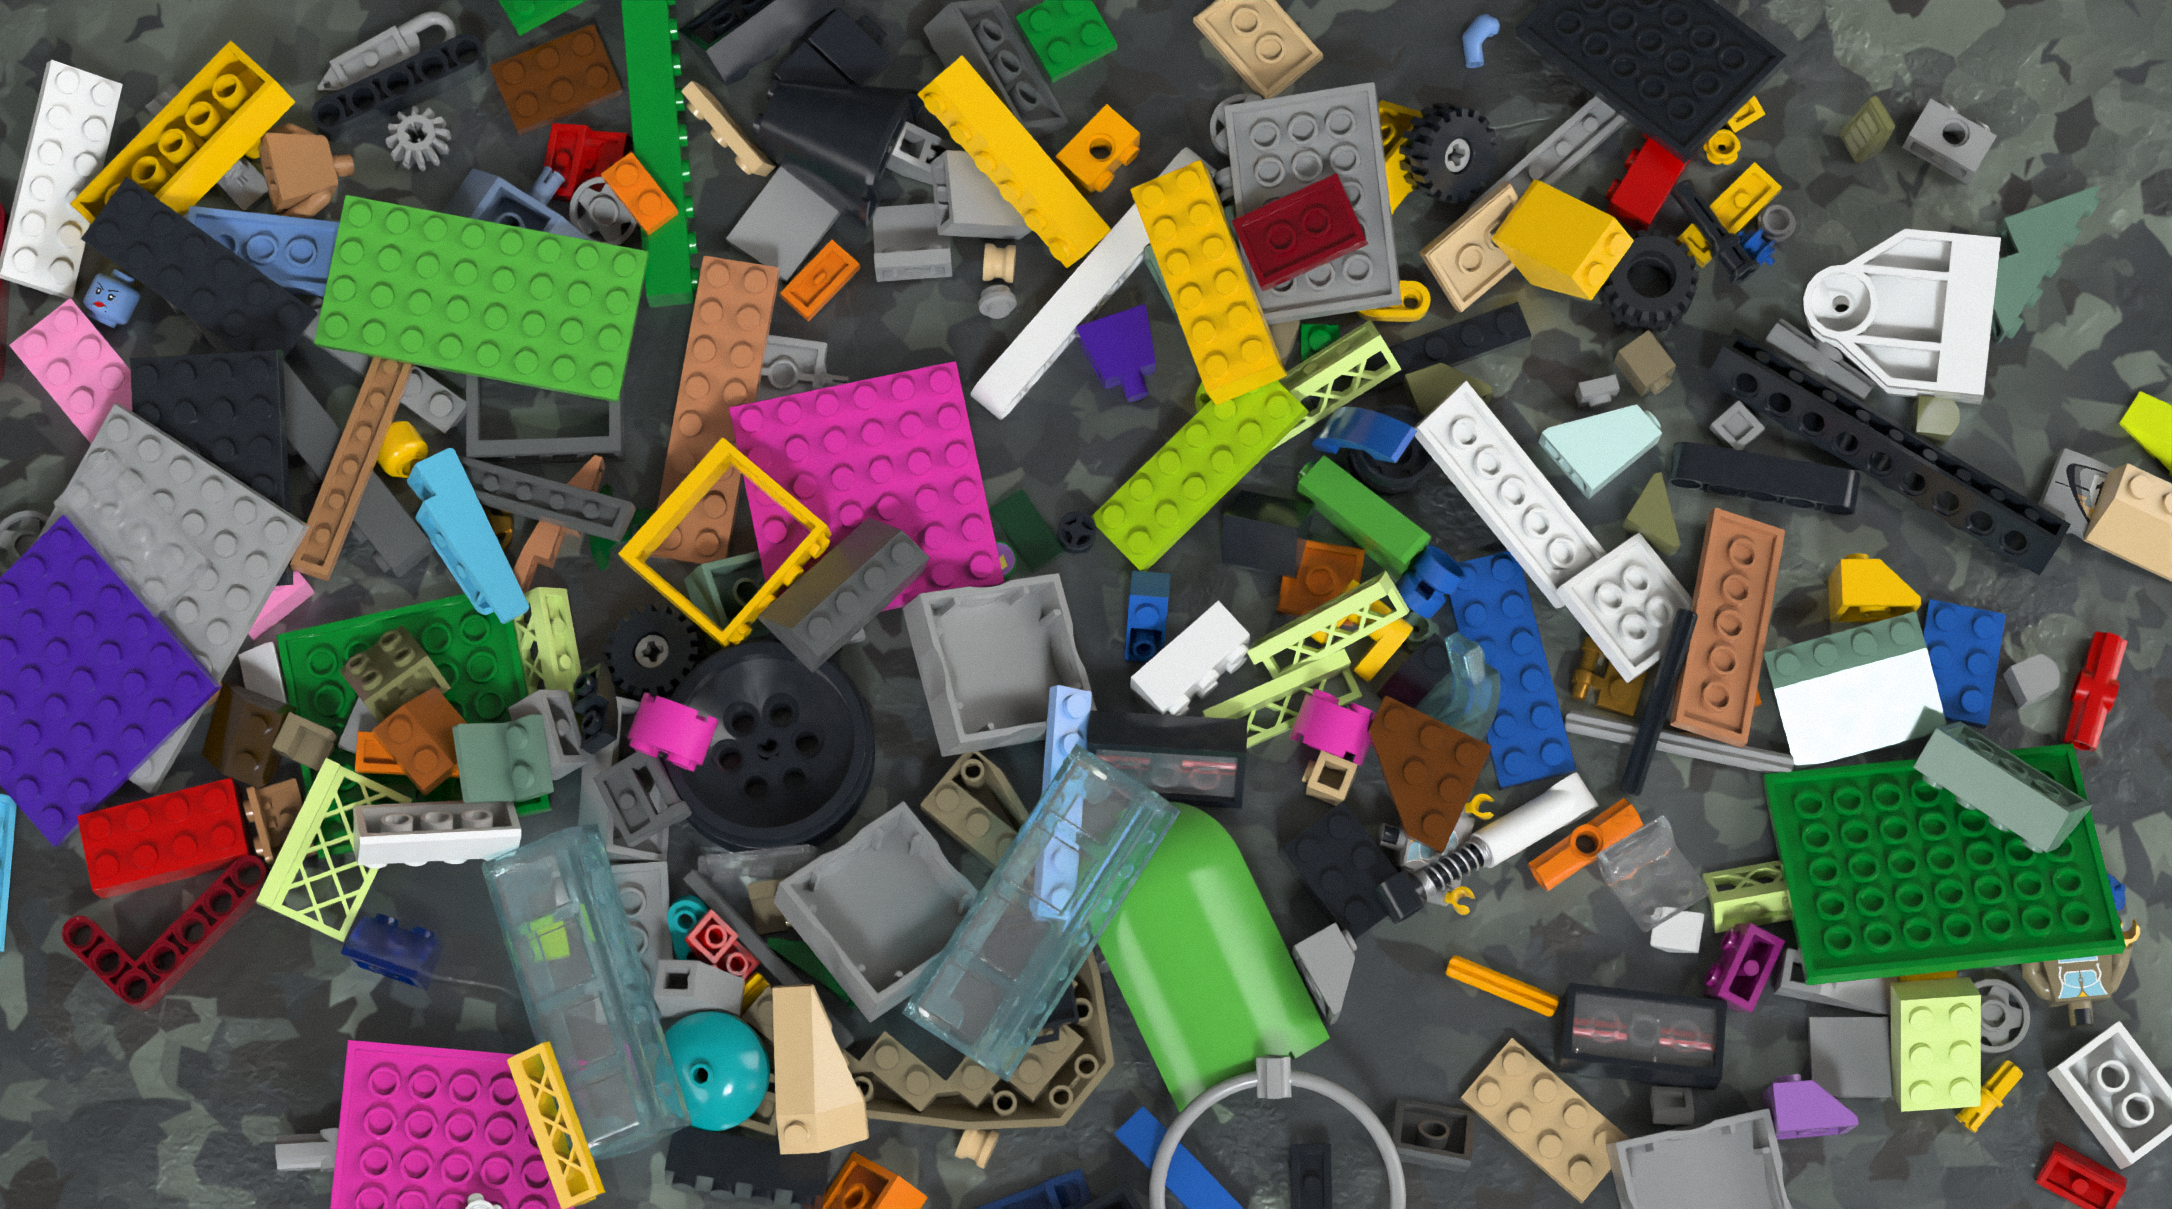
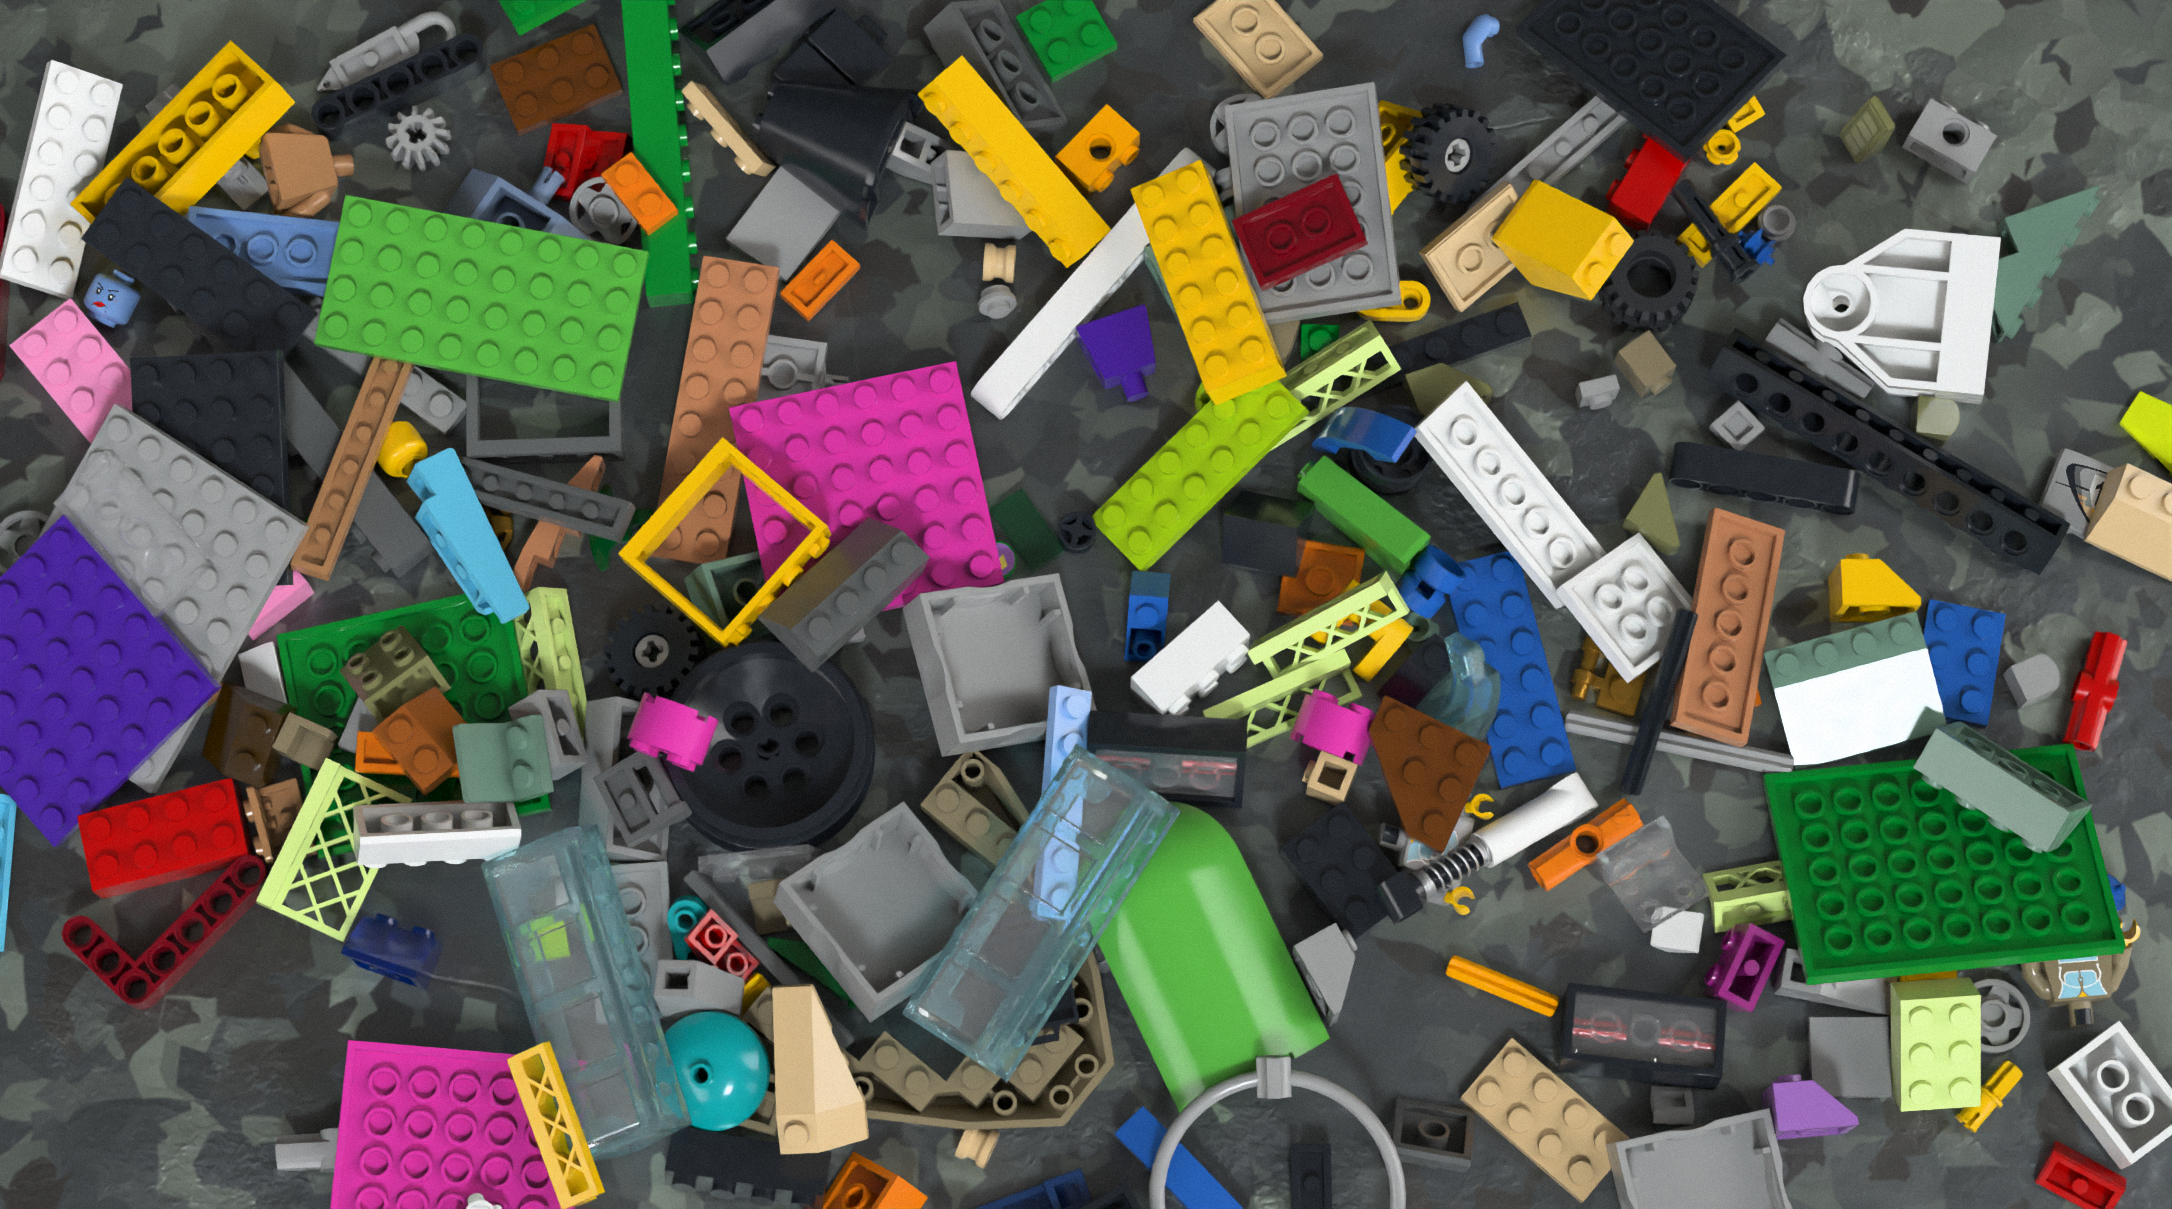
(598, 703): black slope -> none
(909, 244): light grey bracket -> none
(1601, 445): light aqua slope -> none

